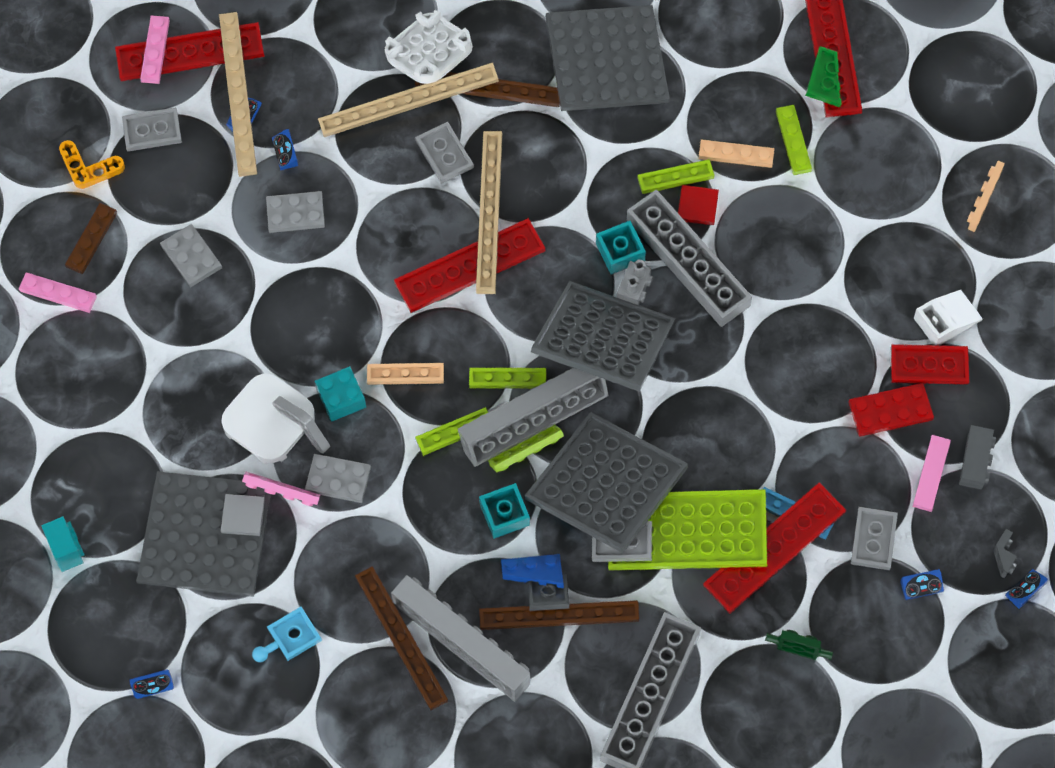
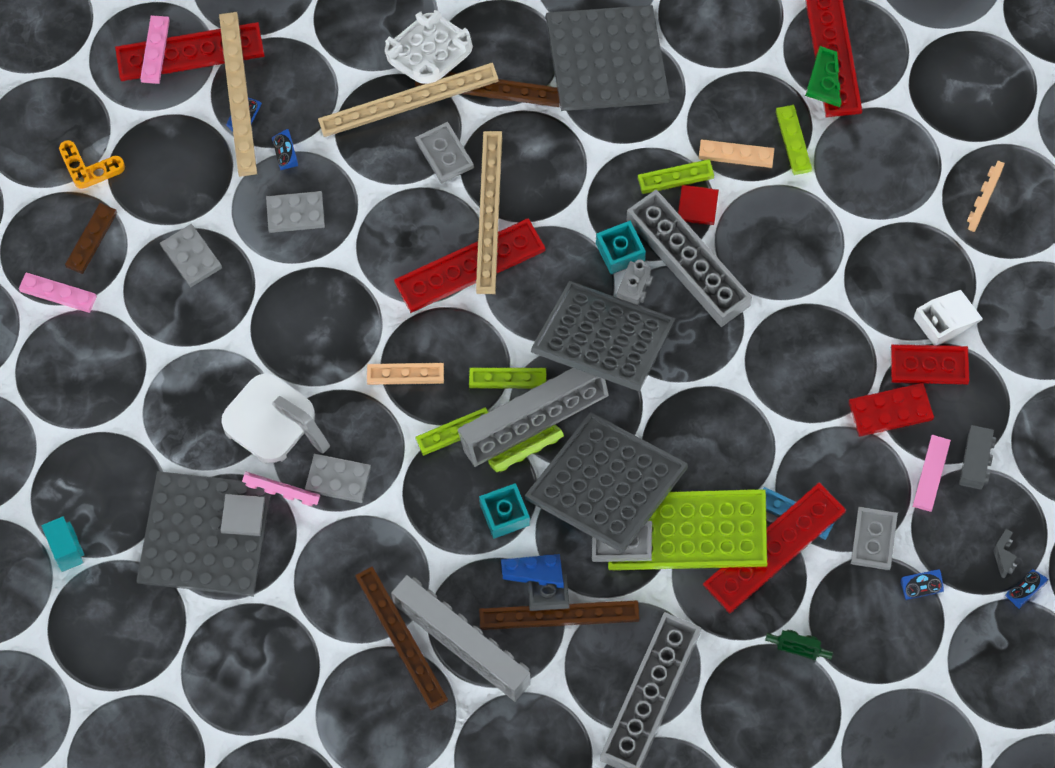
(151, 129): light grey plate -> none
(152, 684): slope -> none
(289, 646): medium azure plate -> none
(340, 394): teal brick -> none

